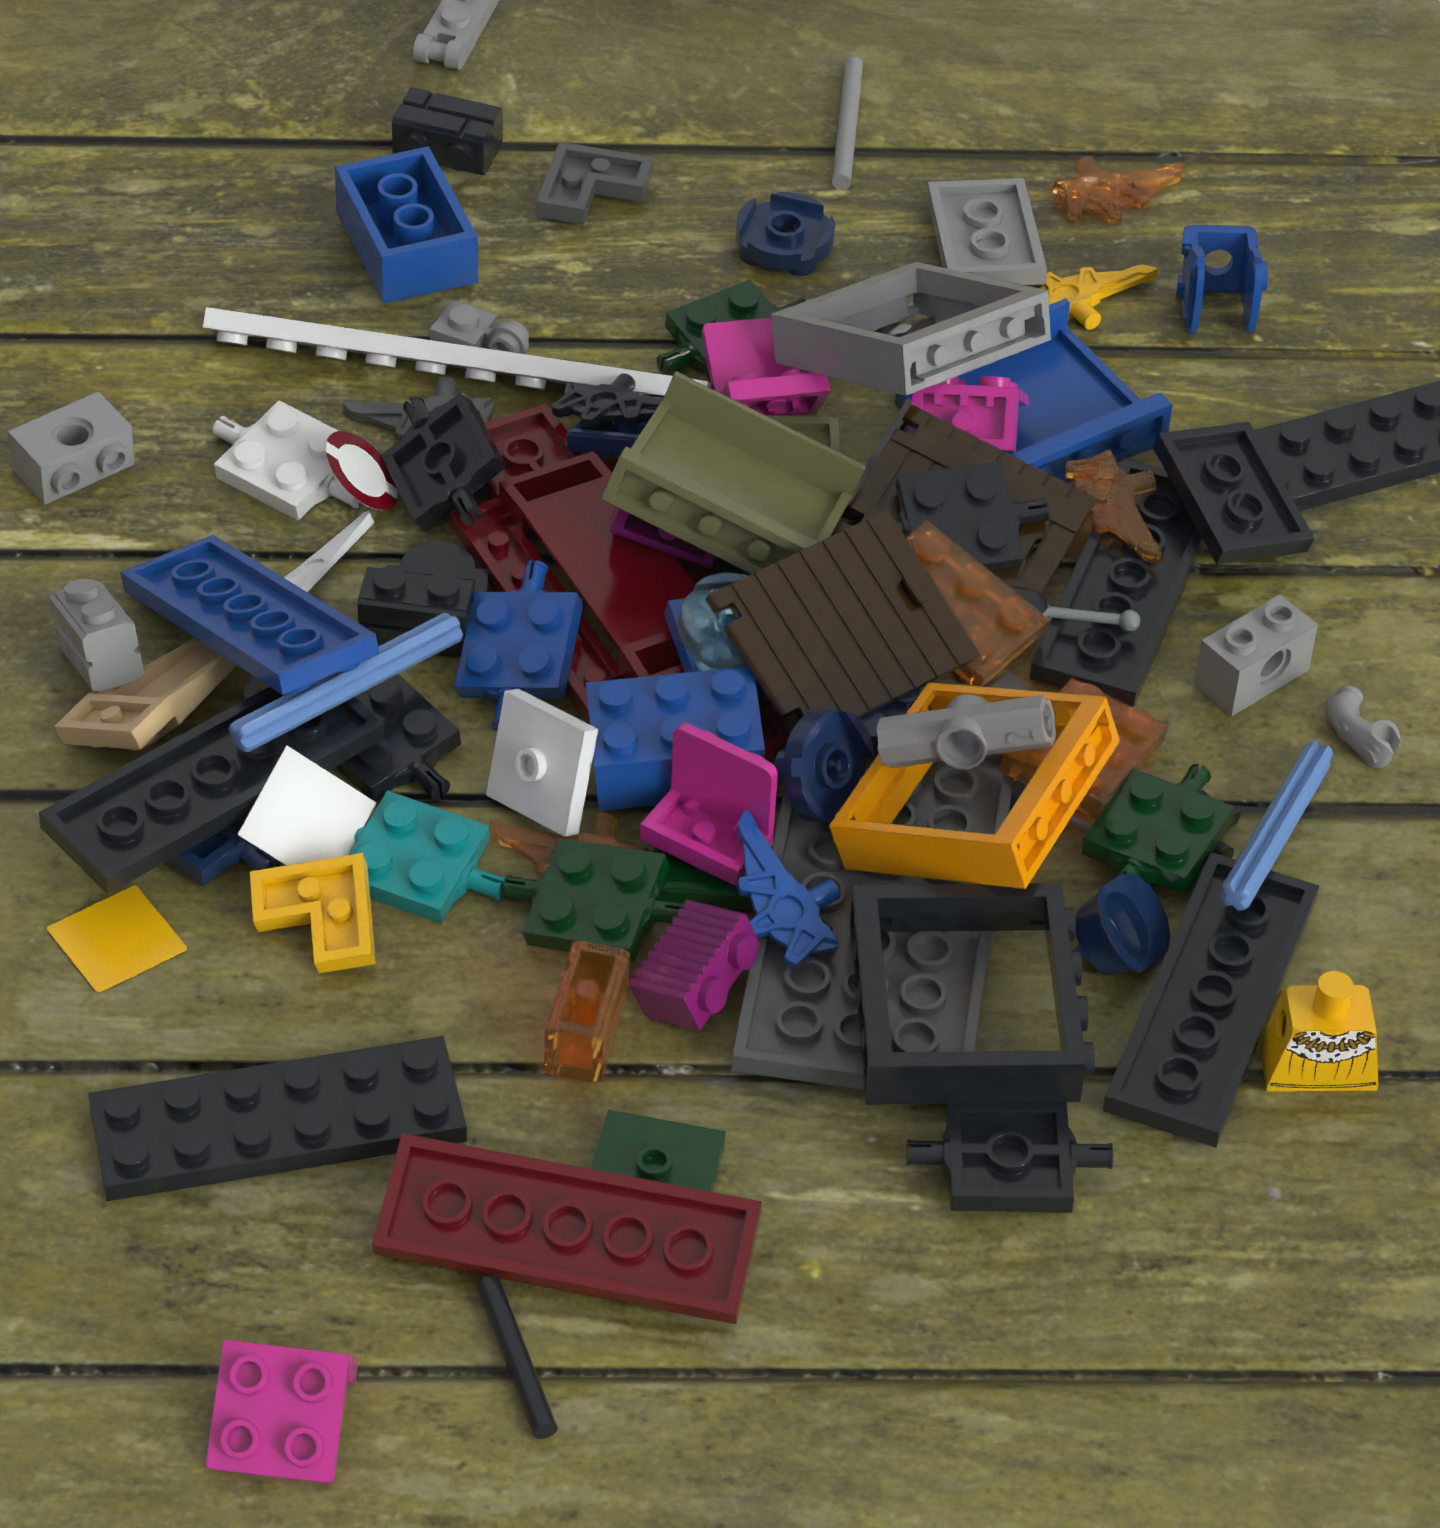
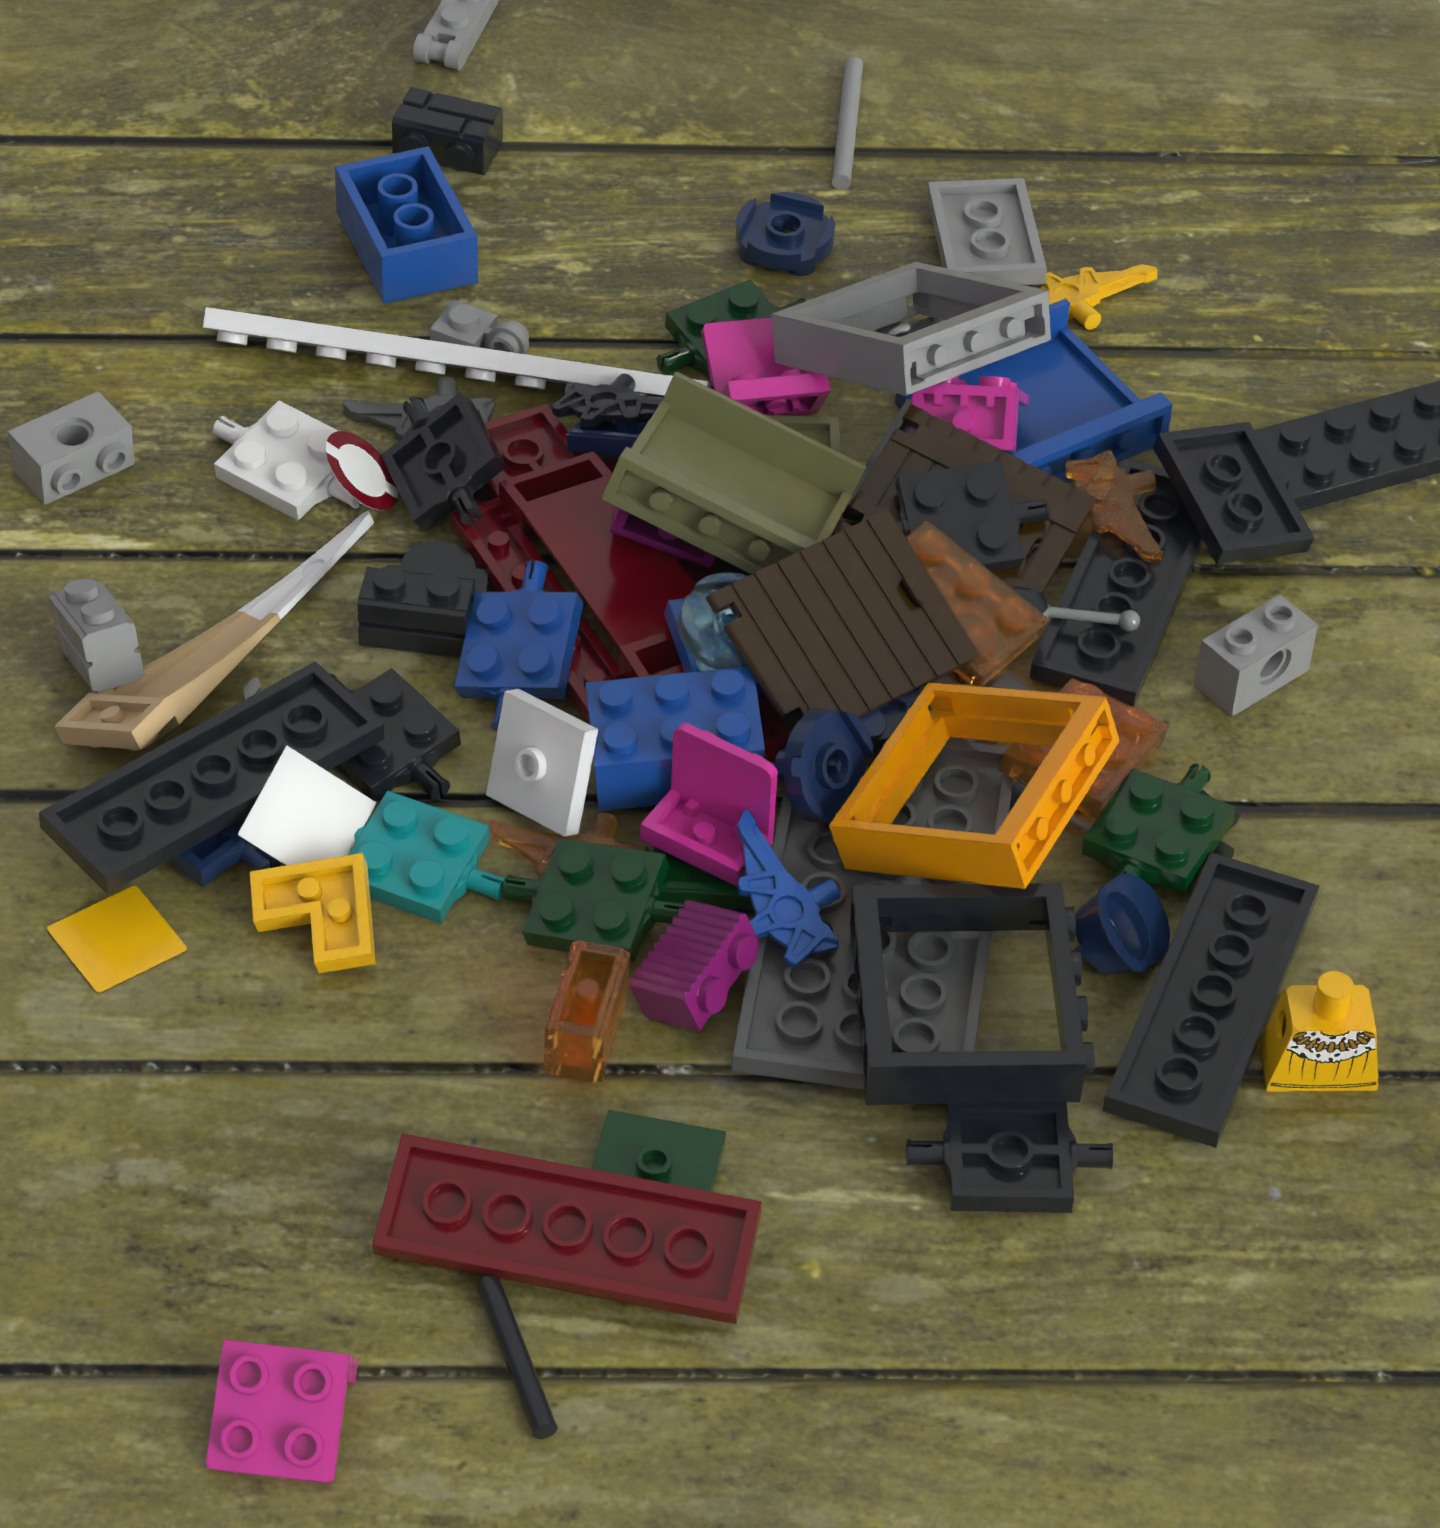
(250, 614): blue plate -> none
(274, 1117): black plate -> none
(337, 688): medium blue axle -> none
(586, 171): dark grey plate -> none
(966, 731): light grey piece -> none
(1112, 192): clear orange piece -> none
(1243, 274): blue piece -> none
(1276, 826): medium blue axle -> none
(1369, 740): light grey piece -> none

